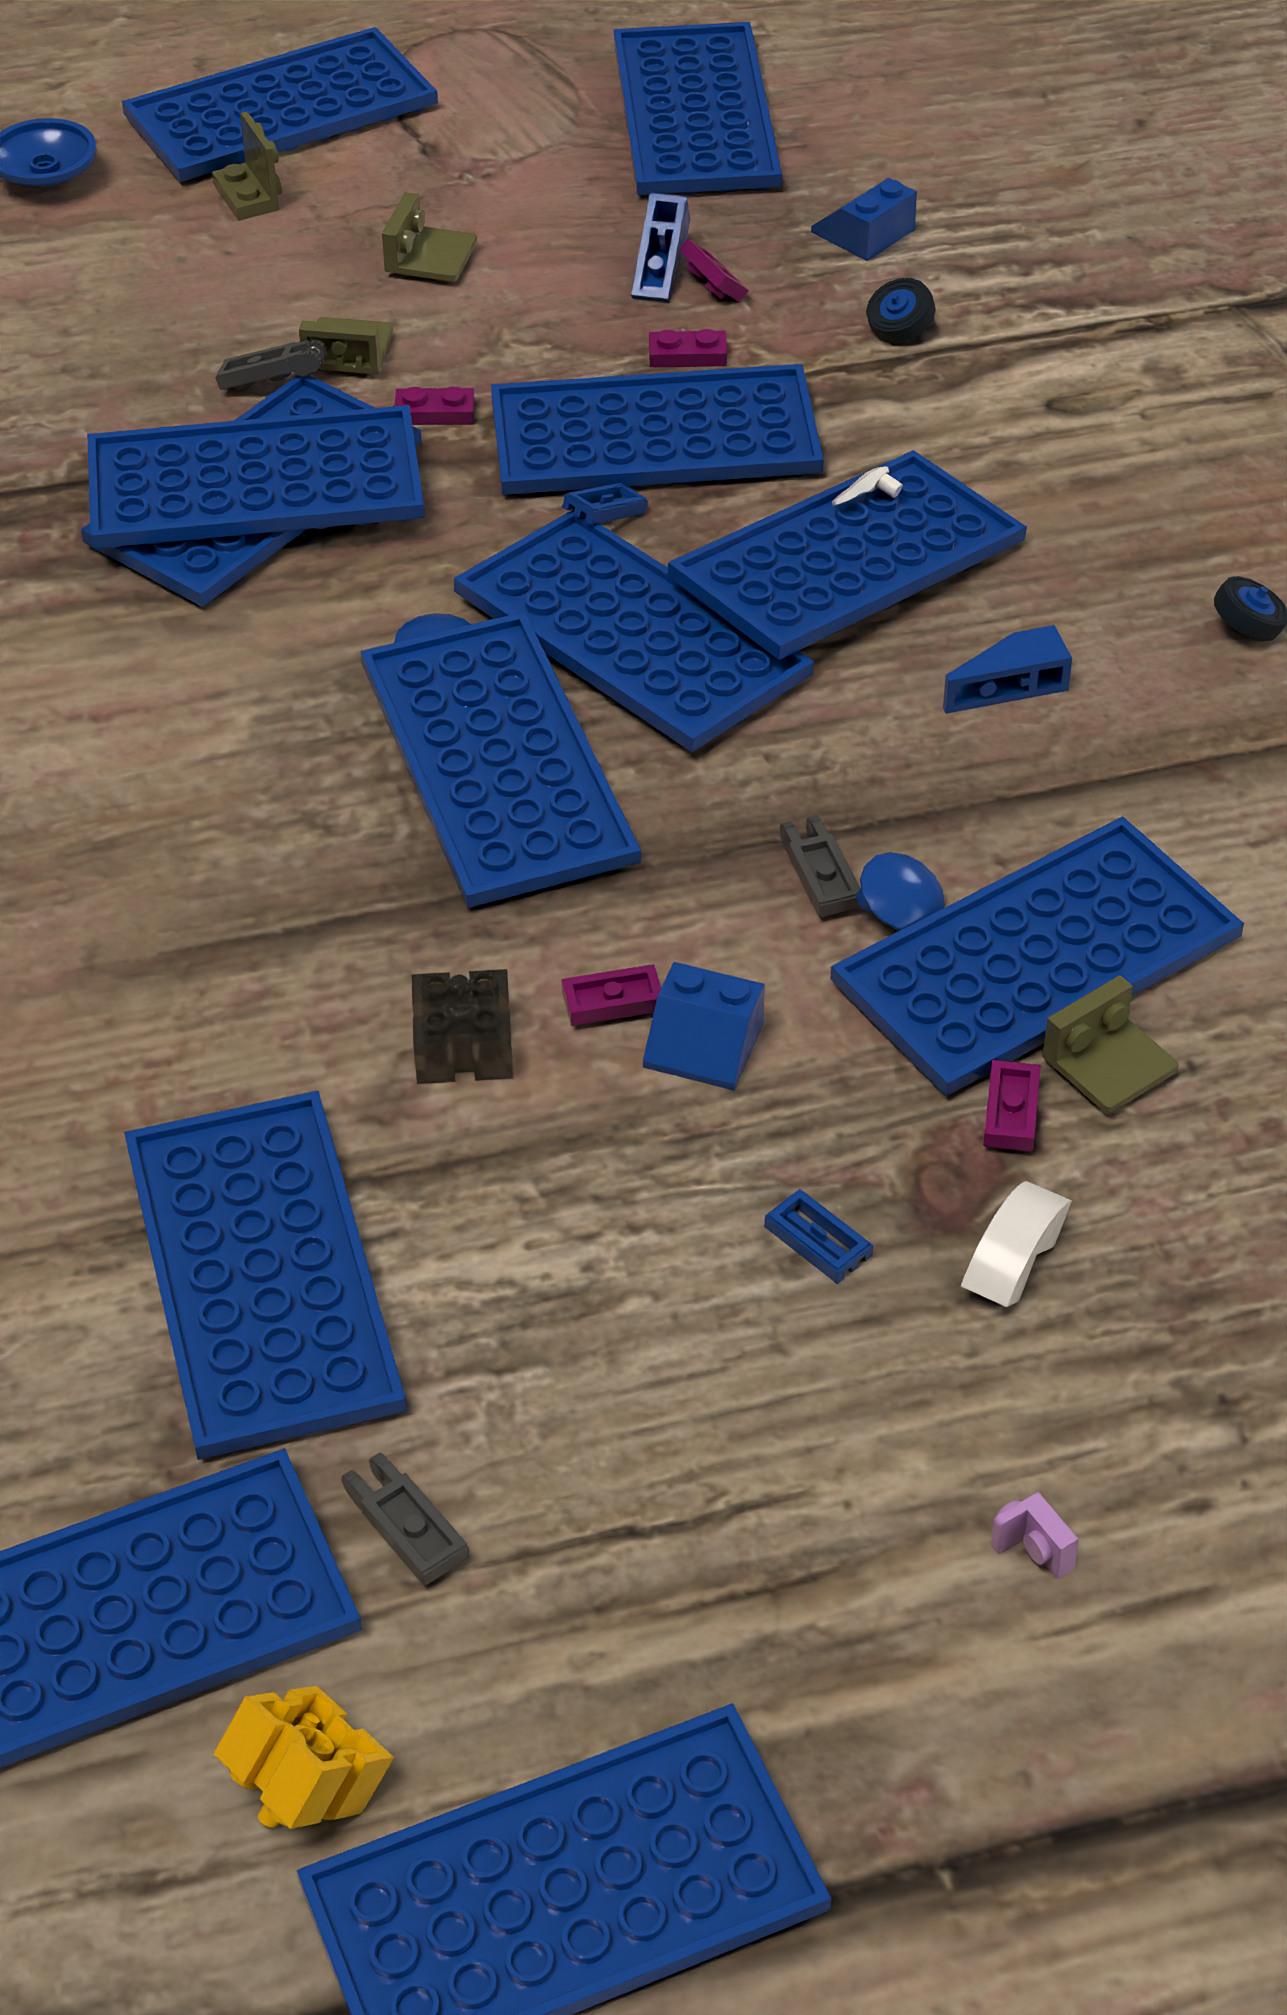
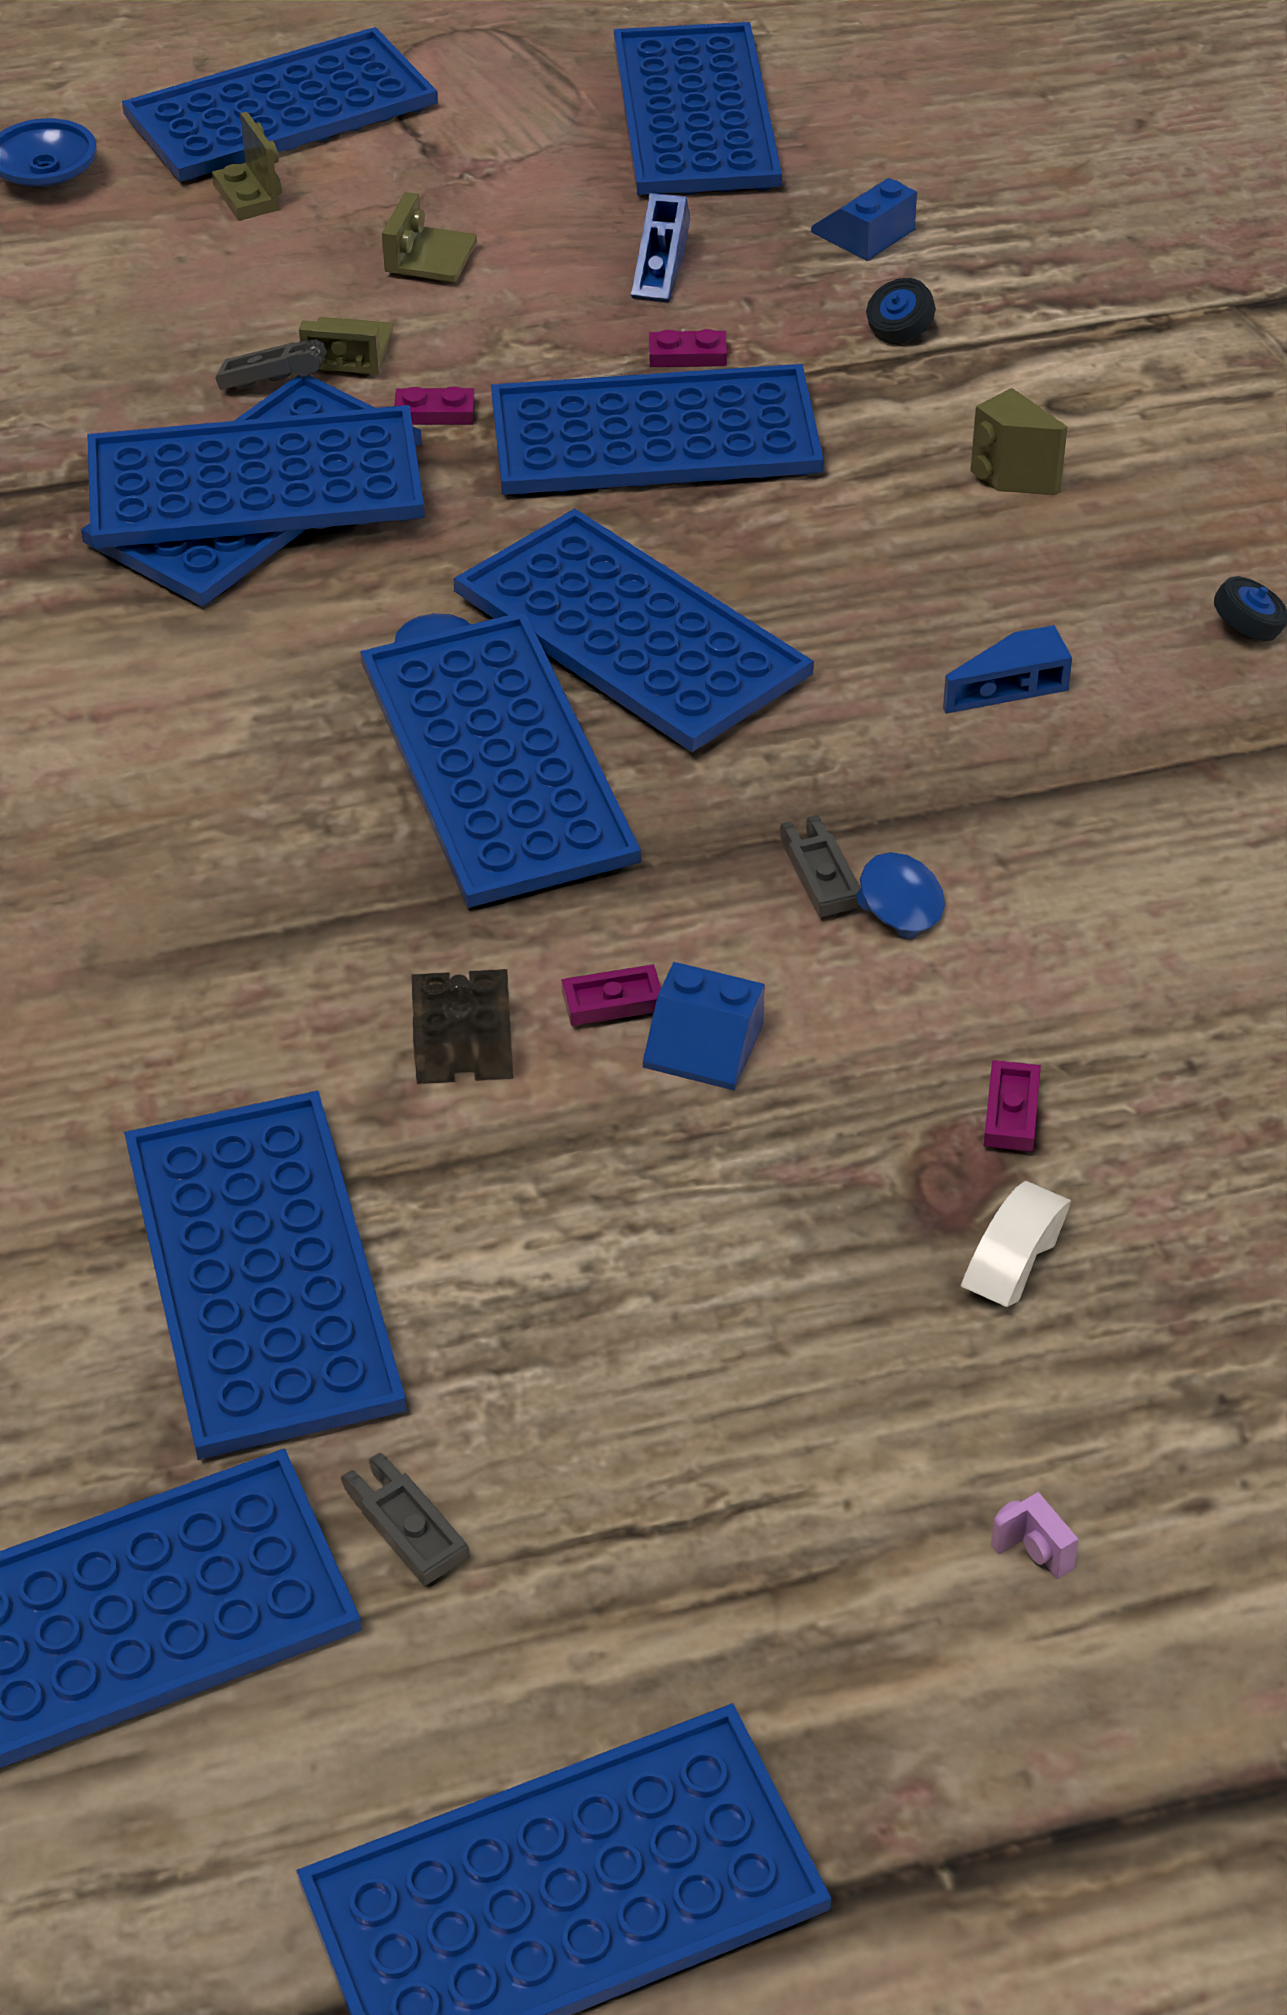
(301, 1757): yellow brick -> none
(605, 503): blue tile -> none
(705, 265): magenta plate -> none
(812, 1241): blue tile -> none
(837, 564): blue plate -> none
(869, 482): white bar -> none
(1009, 956): blue plate -> none
(1018, 445): none -> olive slope
(1104, 1050): olive bracket -> none

